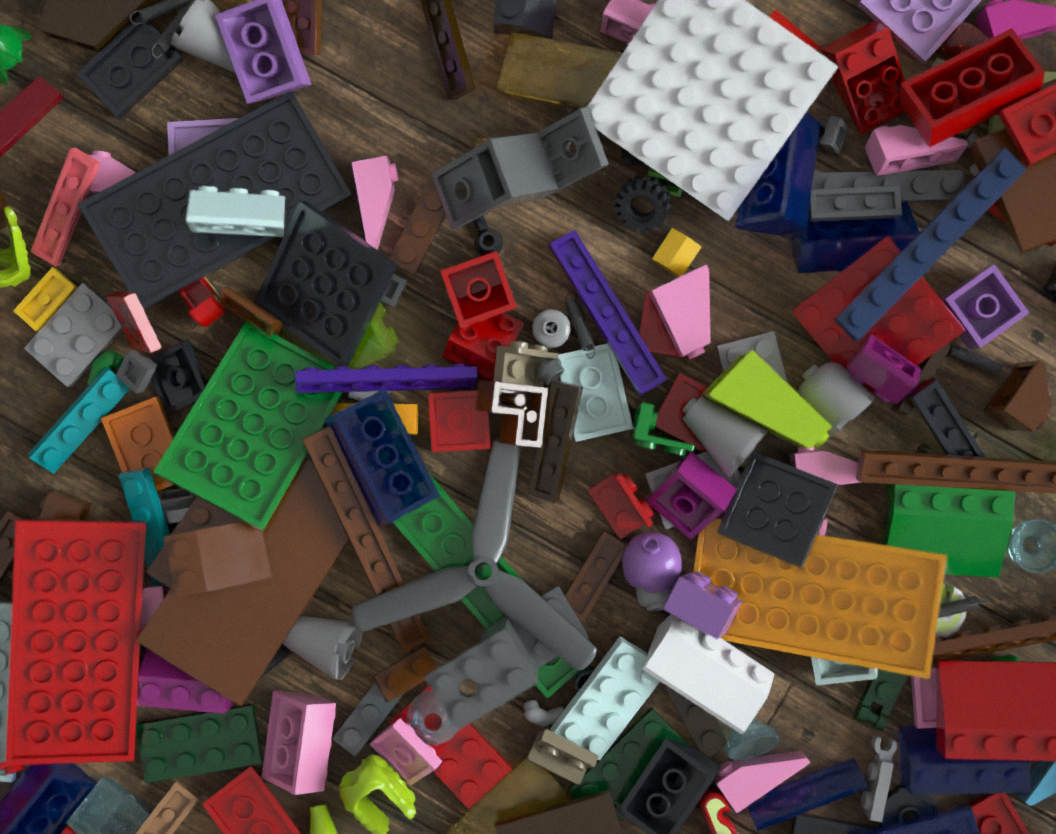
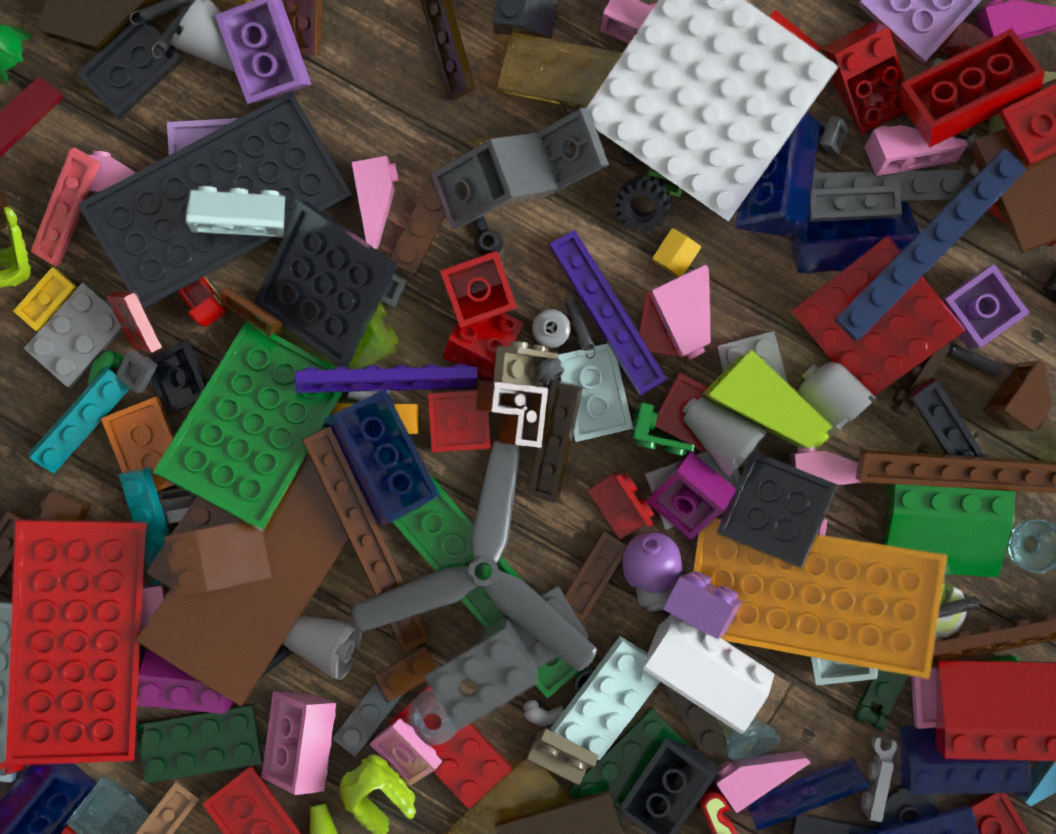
(883, 370): magenta slope -> none

